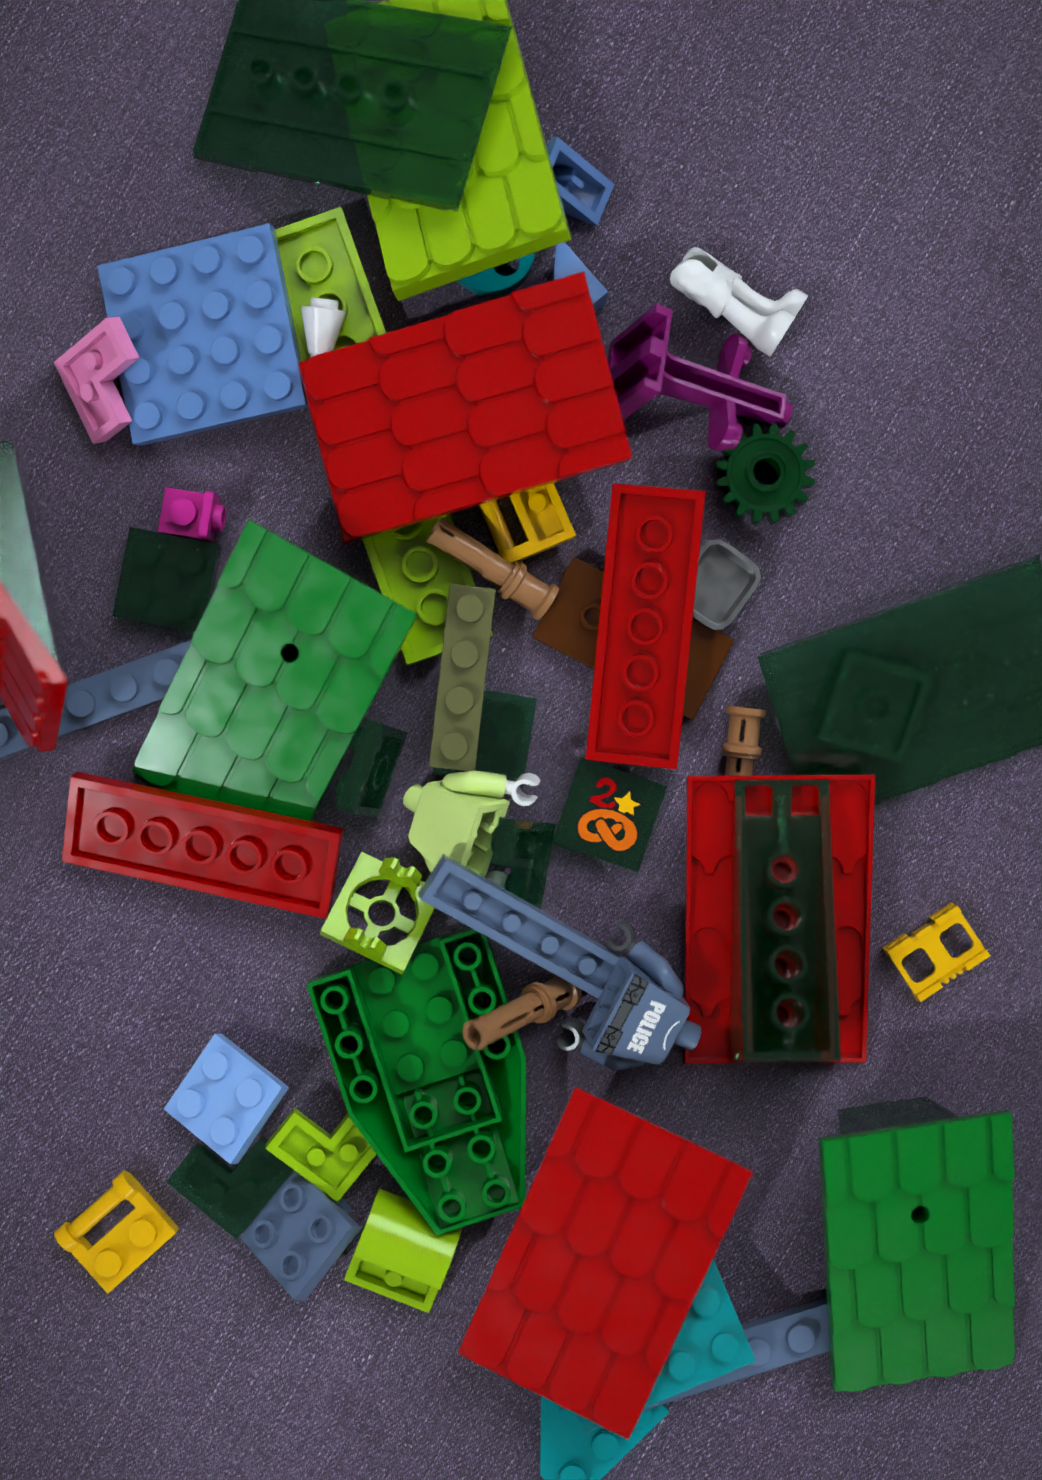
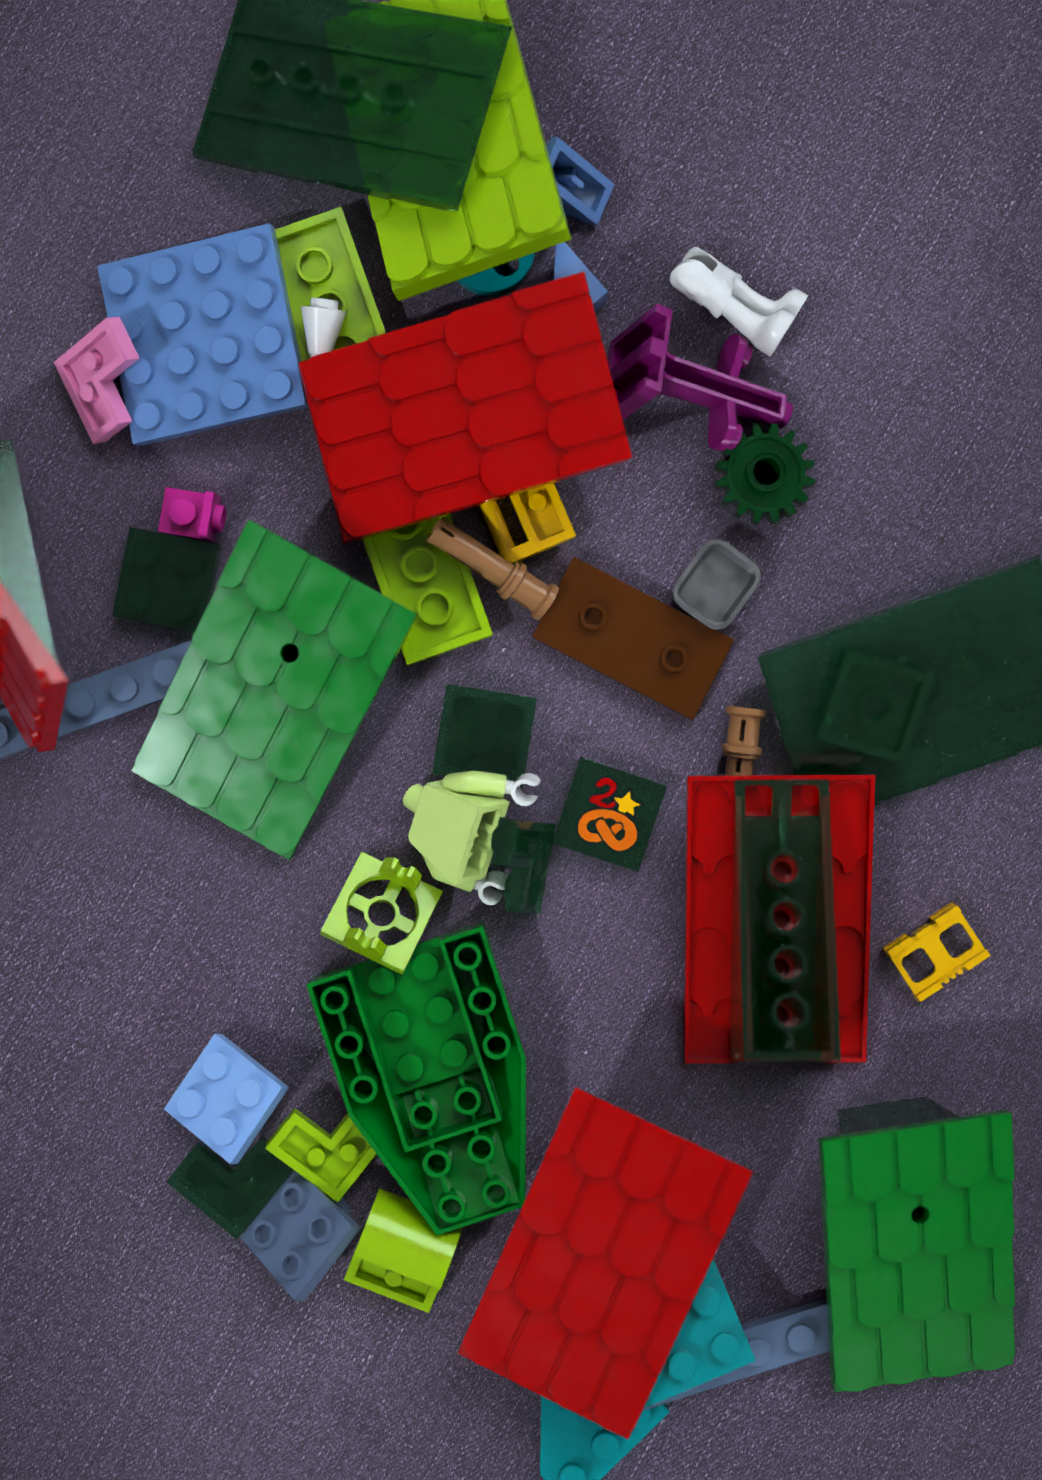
(127, 1242): yellow plate -> none
(201, 844): red plate -> none
(371, 770): clear green plate -> none
(462, 677): olive plate -> none
(519, 925): sand blue plate -> none
(536, 1004): medium nougat pin -> none
(636, 1013): sand blue torso -> none
(645, 625): red plate -> none

